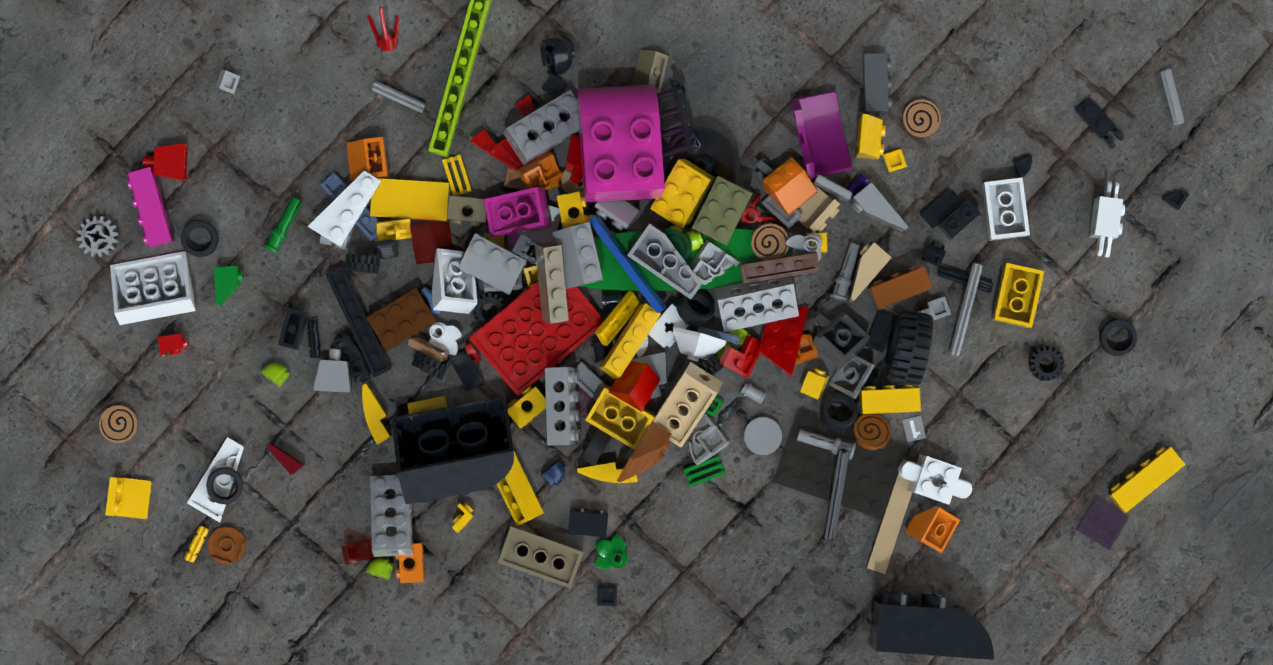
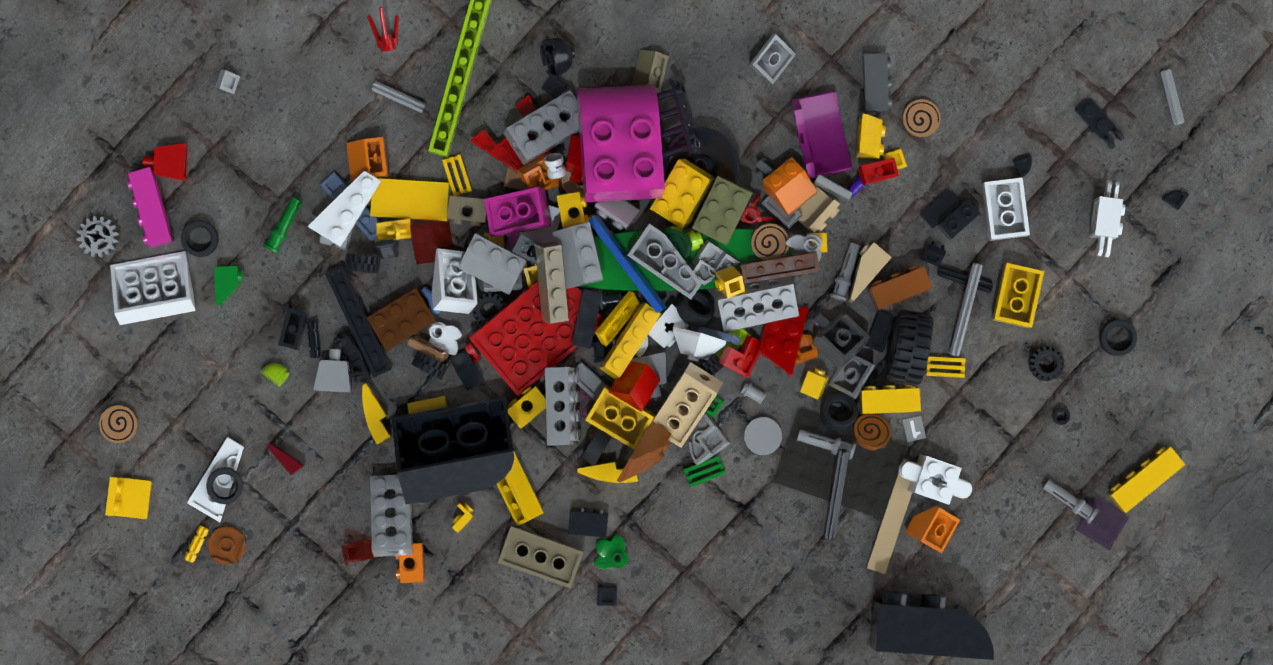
(172, 344): red brick -> none
(380, 568): lime piece -> none
(554, 473): dark blue piece -> none
(555, 165): none -> white wheel
(586, 318): none -> black tile
(729, 282): none -> yellow brick
(772, 59): none -> light grey slope
(875, 206): light grey slope -> none
(878, 171): none -> red slope
(937, 308): light grey plate -> none
(961, 368): none -> yellow tile
(1060, 410): none -> black bush
(1078, 506): none -> light grey pin

